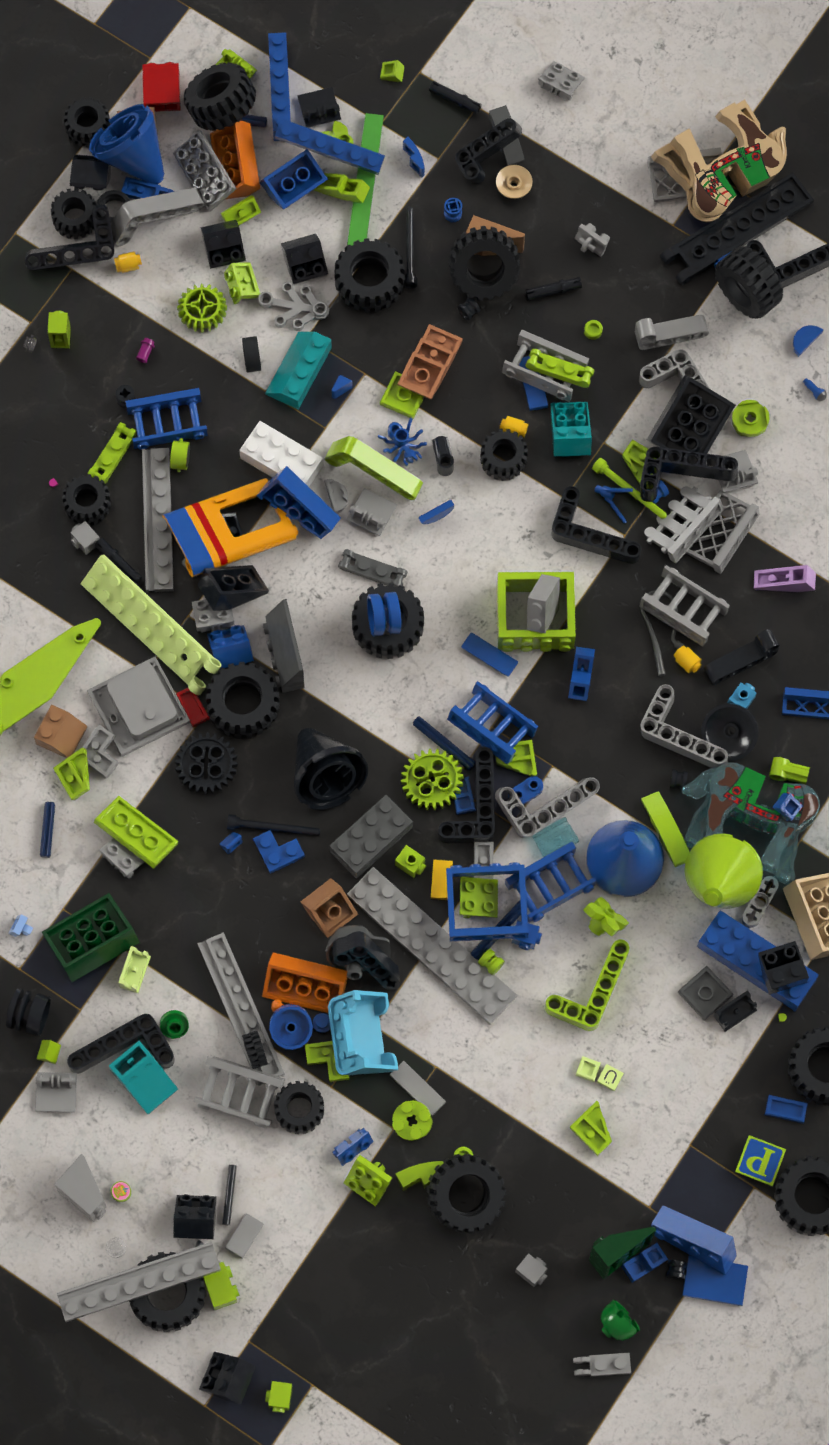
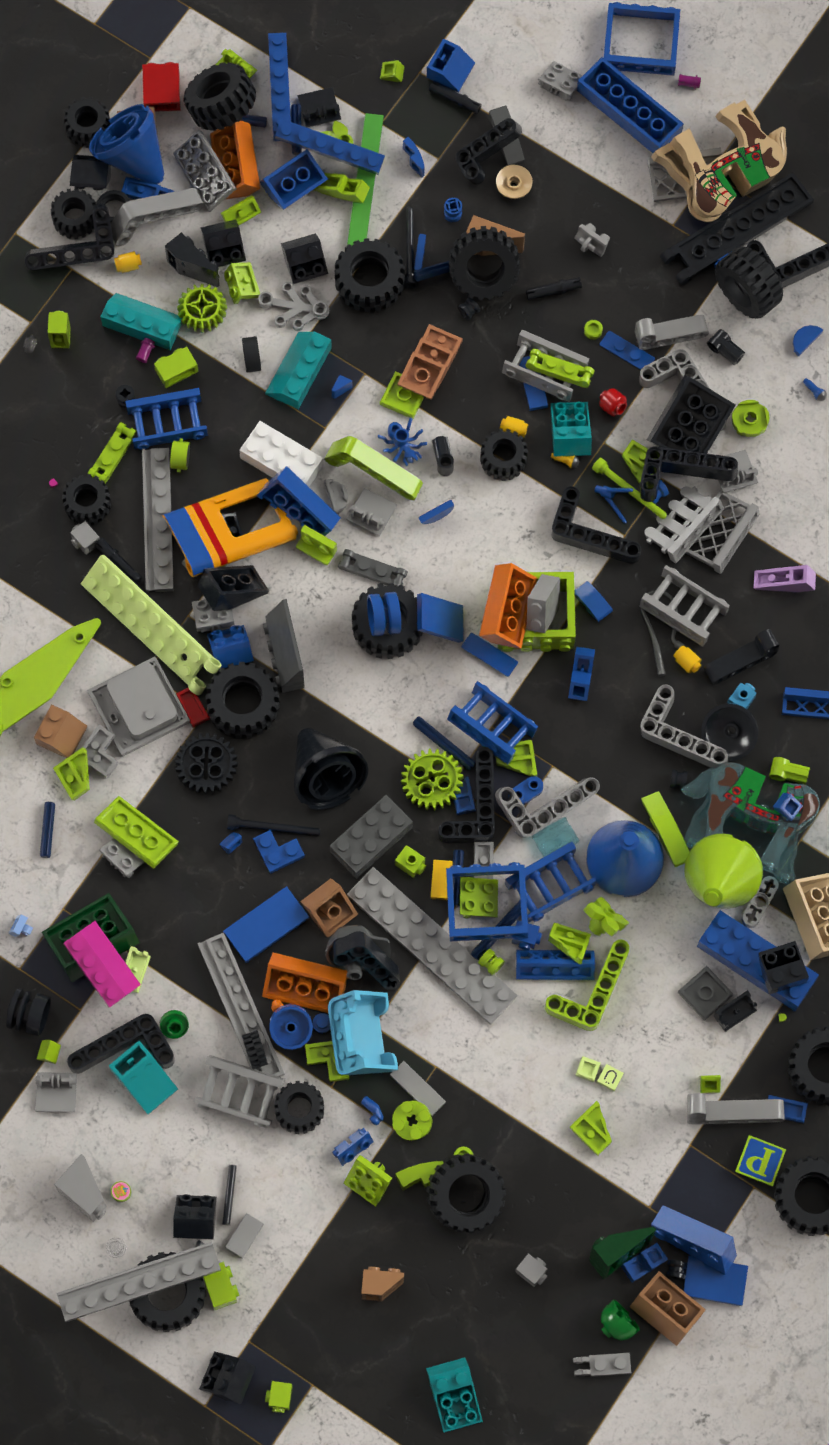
(101, 964): none -> dark pink slope
(141, 320): none -> teal slope
(176, 367): none -> lime brick
(191, 261): none -> black slope
(266, 924): none -> blue tile
(296, 118): none -> dark blue axle
(316, 545): none -> lime bracket
(374, 1108): none -> blue arm
(380, 1284): none -> medium nougat slope
(420, 252): none -> blue tile
(431, 271): none -> dark blue axle
(440, 618): none -> blue tile
(450, 66): none -> blue slope
(454, 1394): none -> teal slope
(458, 857): none -> dark blue axle
(506, 606): none -> orange slope
(555, 967): none -> blue fence
(570, 941): none -> lime wing
(571, 461): none -> yellow piece
(593, 601): none -> blue slope
(613, 402): none -> red head
(626, 350): none -> blue piece
(629, 106): none -> blue brick
(640, 64): none -> blue window
(667, 1308): none -> medium nougat slope
(689, 81): none -> magenta pin
(710, 1084): none -> lime slope
(722, 344): none -> black piece
(733, 1111): none -> light grey beam

